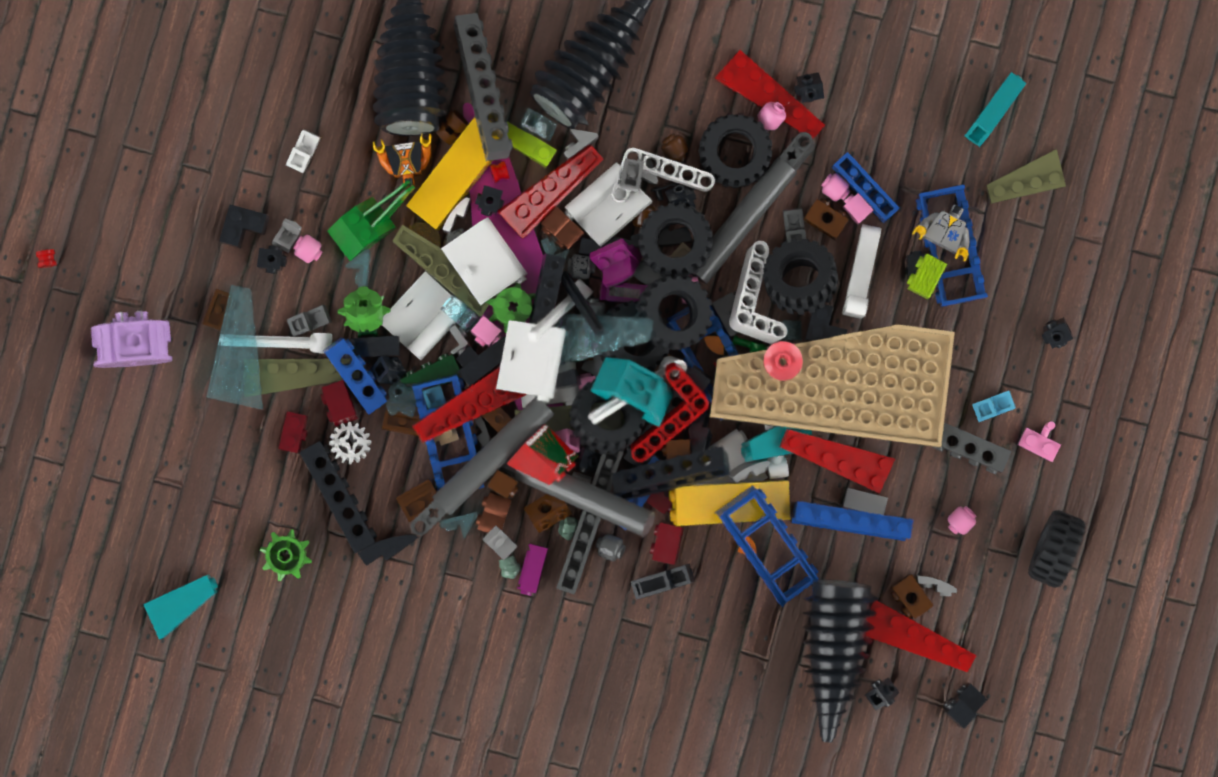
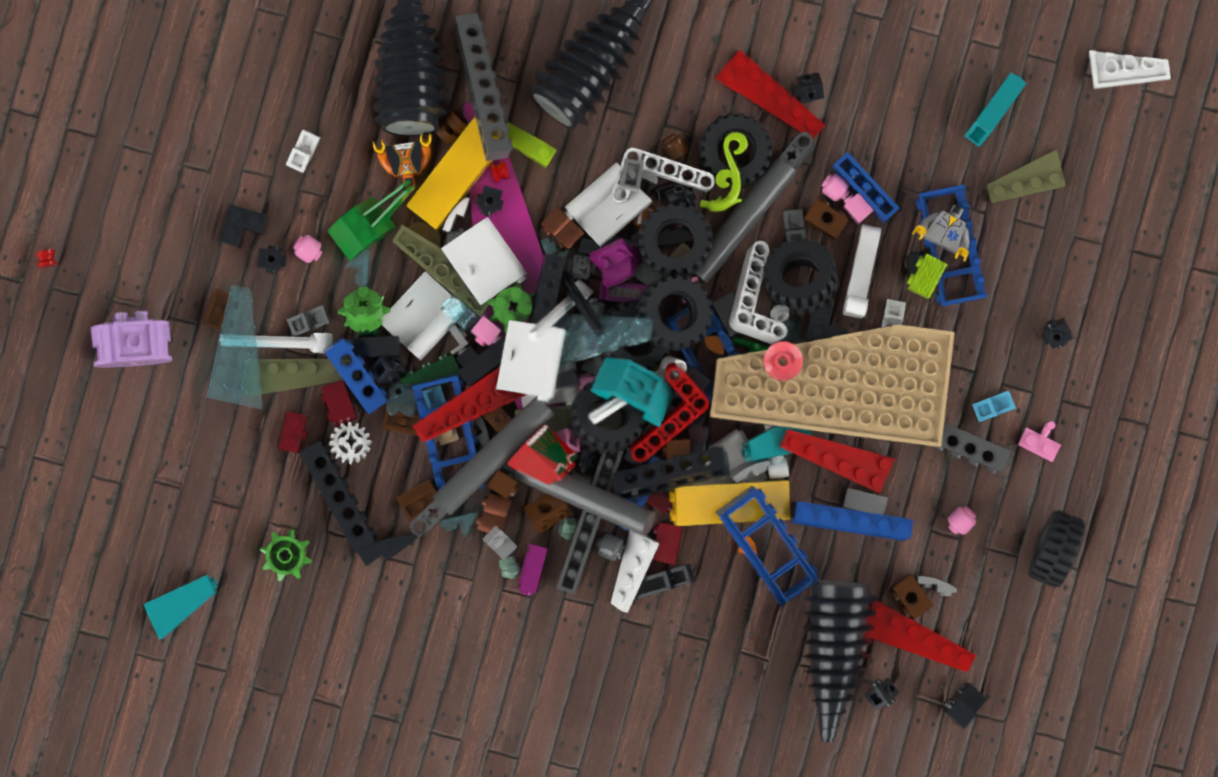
(287, 235): light grey bracket -> none
(538, 124): clear light blue slope -> none
(541, 198): red wing -> none
(583, 140): light grey slope -> none
(633, 567): none -> white wing
(733, 173): none -> lime plant
(772, 115): bright pink head -> none
(780, 313): none -> light grey plate
(893, 313): none -> white slope
(1120, 70): none -> white wing

